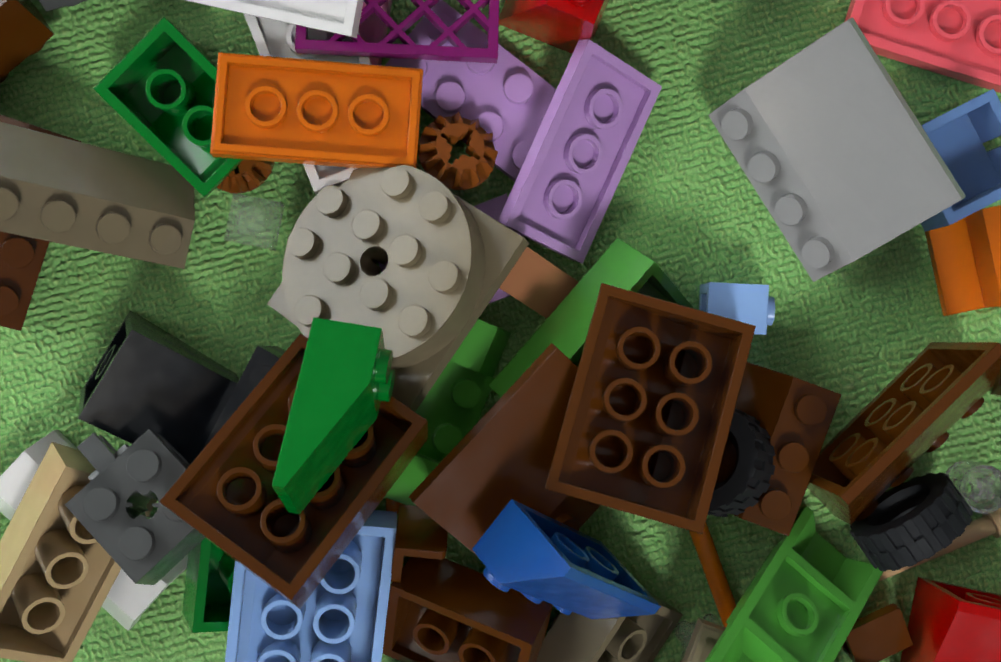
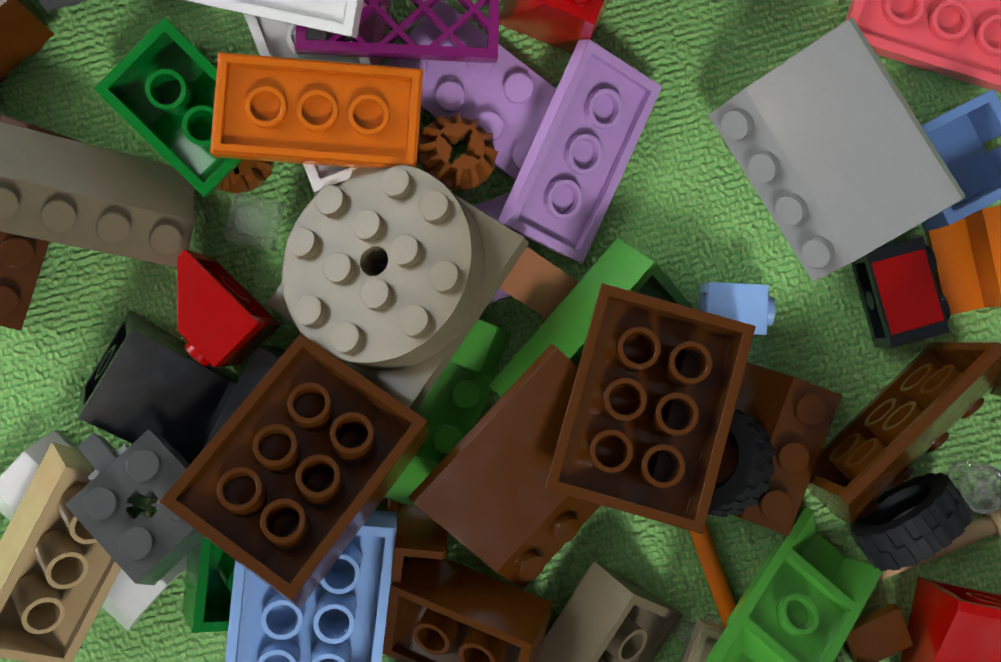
(217, 313): none -> red slope
(332, 407): green slope -> none
(559, 566): blue slope -> none
(901, 293): none -> brick

